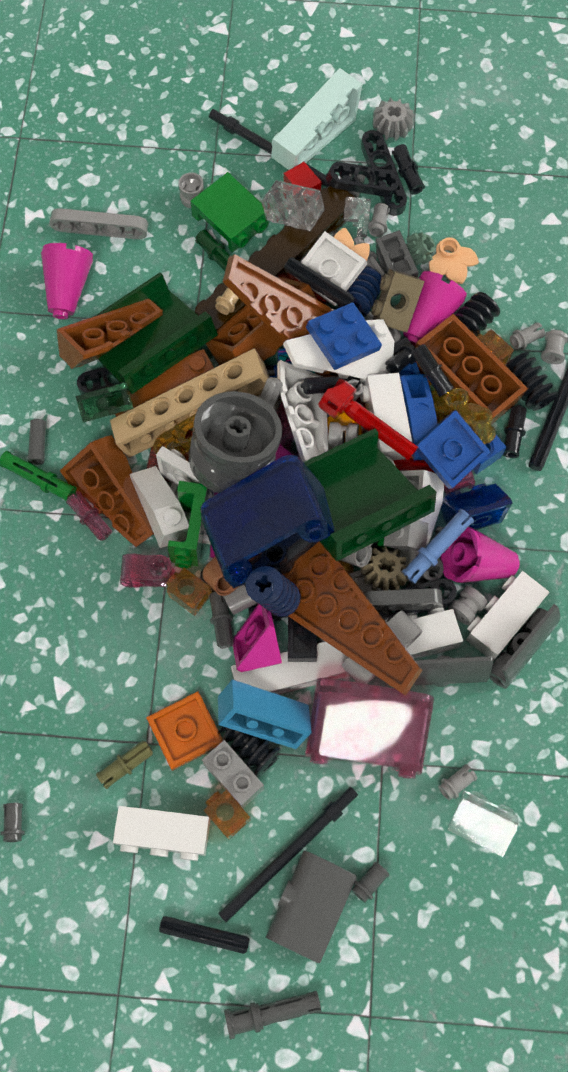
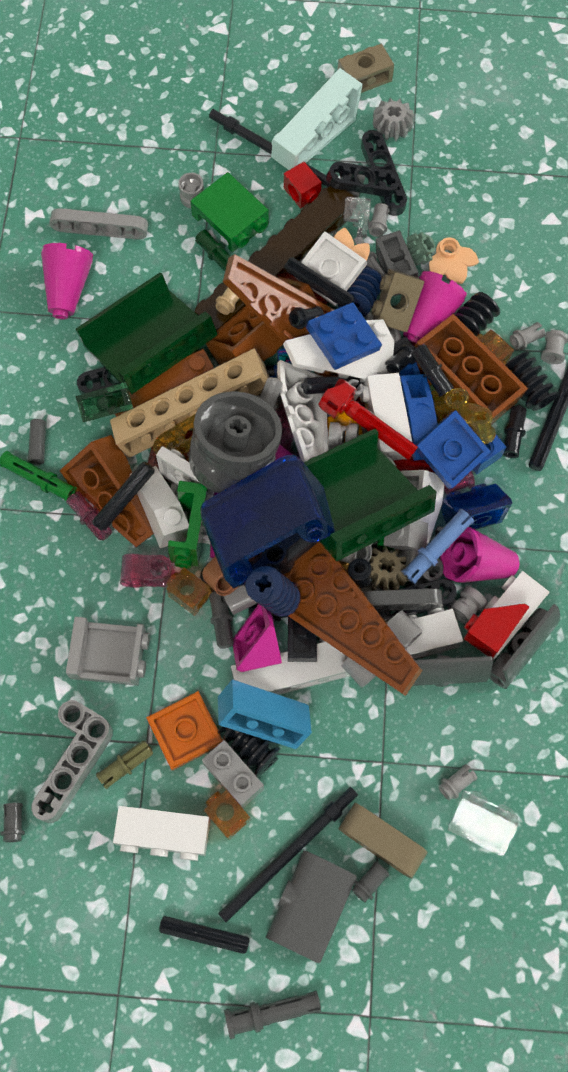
(67, 763): none -> light grey beam
(97, 335): dark orange wedge -> none
(107, 652): none -> light grey panel
(123, 496): none -> black axle
(293, 205): clear brick -> none
(299, 316): none -> black pin
(360, 572): none -> black pin
(369, 66): none -> dark tan brick
(369, 726): clear pink windscreen -> none
(383, 840): none -> dark tan beam
(408, 169): black pin -> none
(493, 627): none -> red slope

